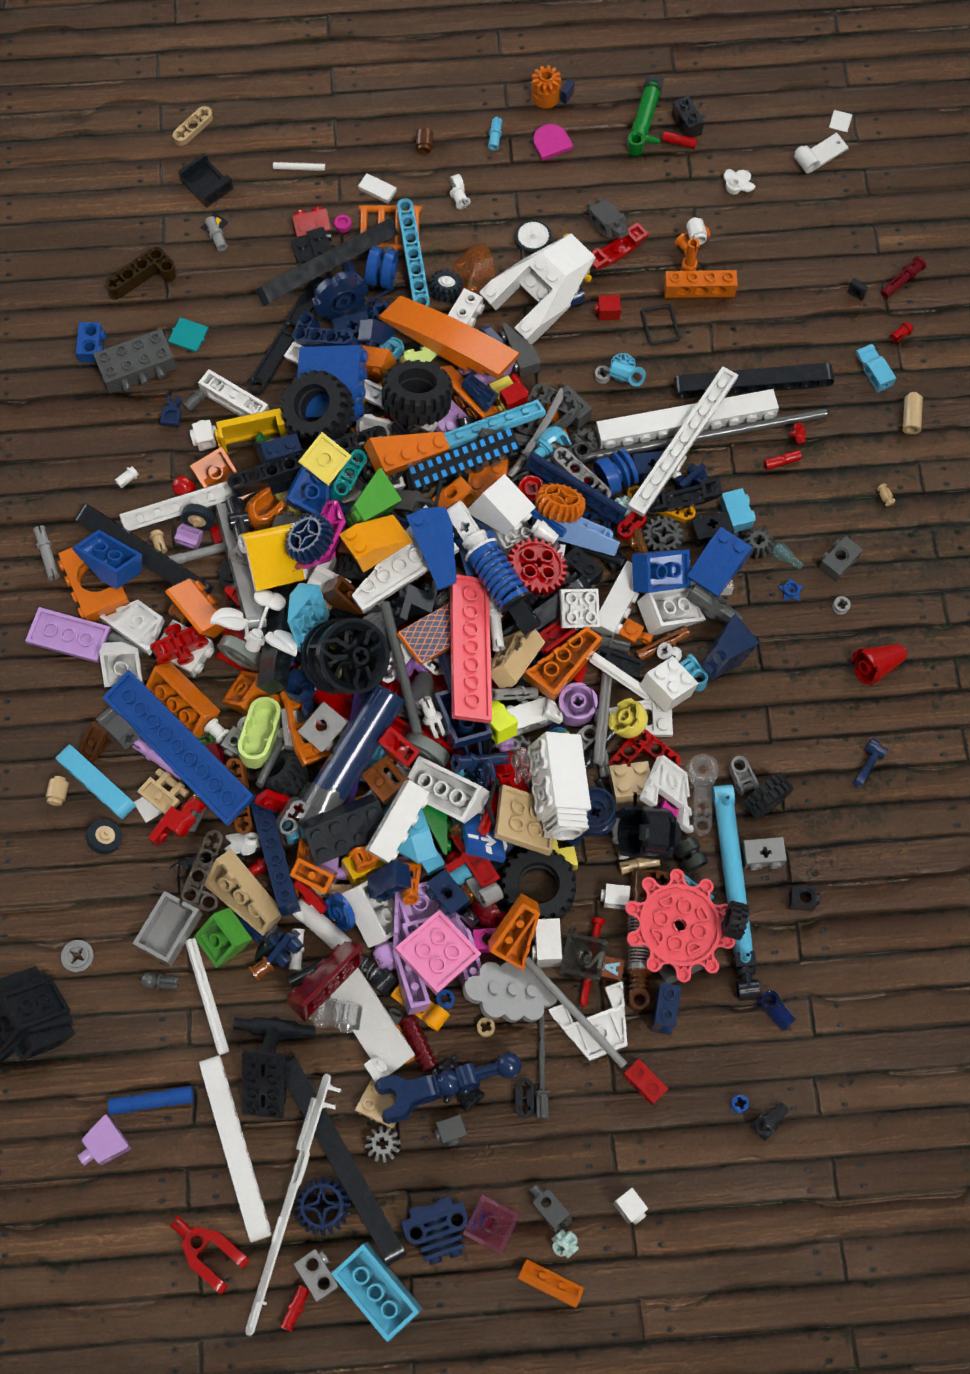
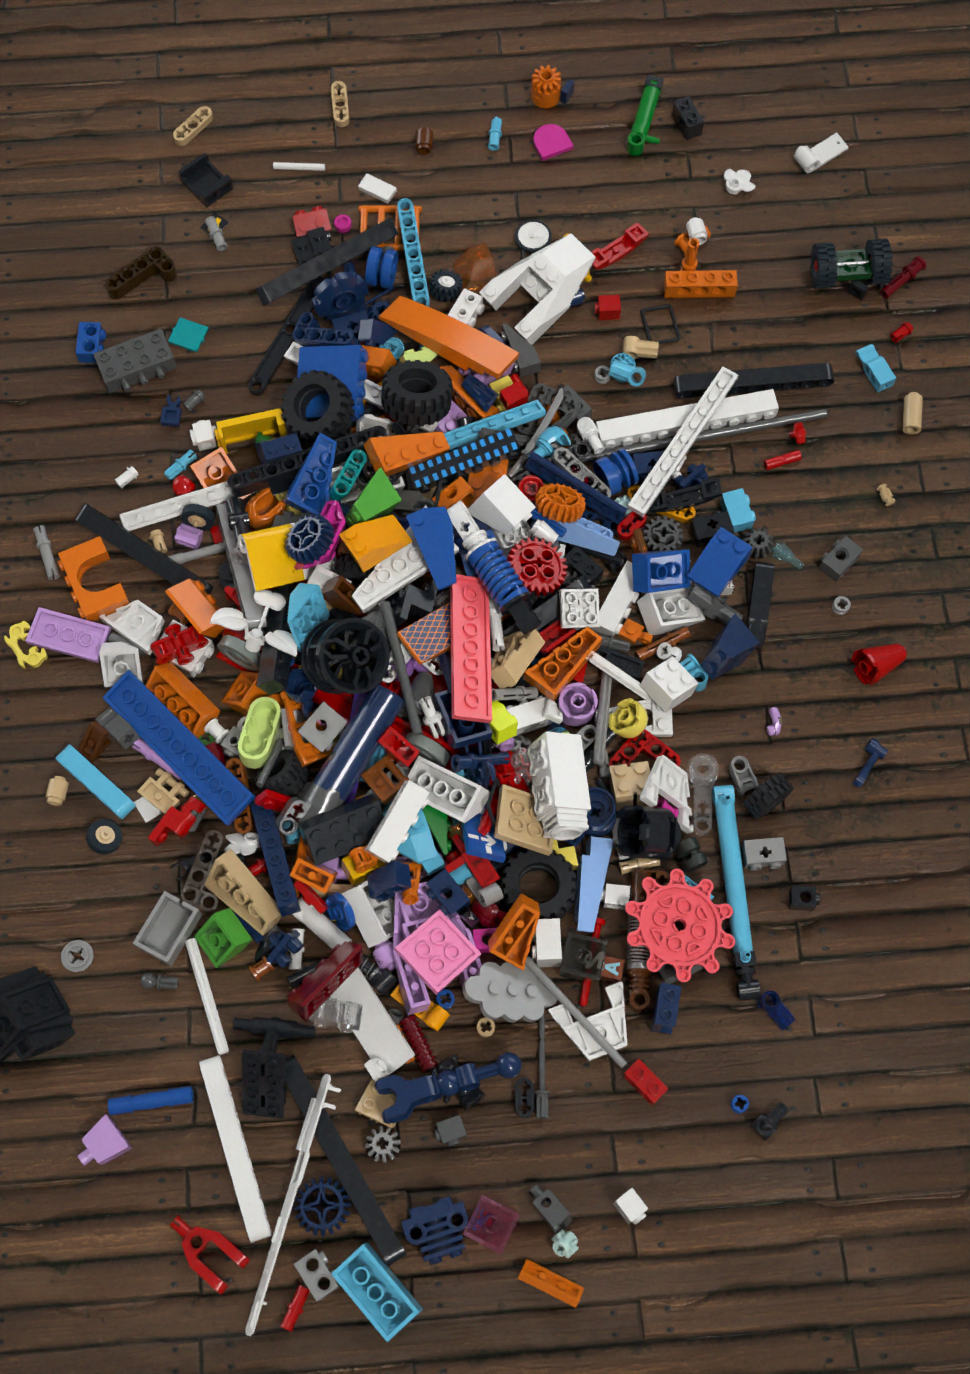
(34, 658): none -> light yellow helmet
(109, 558): blue slope -> none
(180, 465): none -> medium azure axle
(230, 395): white brick -> none
(324, 459): light yellow plate -> none
(340, 98): none -> tan beam
(458, 192): white connector -> none
(590, 433): none -> white arm
(590, 881): none -> light blue wedge
(608, 219): dark grey hinge -> none
(639, 348): none -> tan piece
(681, 140): red piece -> none
(735, 920): black tyre -> none
(760, 600): none -> black piece
(776, 722): none -> lavender arm
(791, 585): blue plate -> none
(840, 121): white sticker -> none
(869, 263): none -> black plate

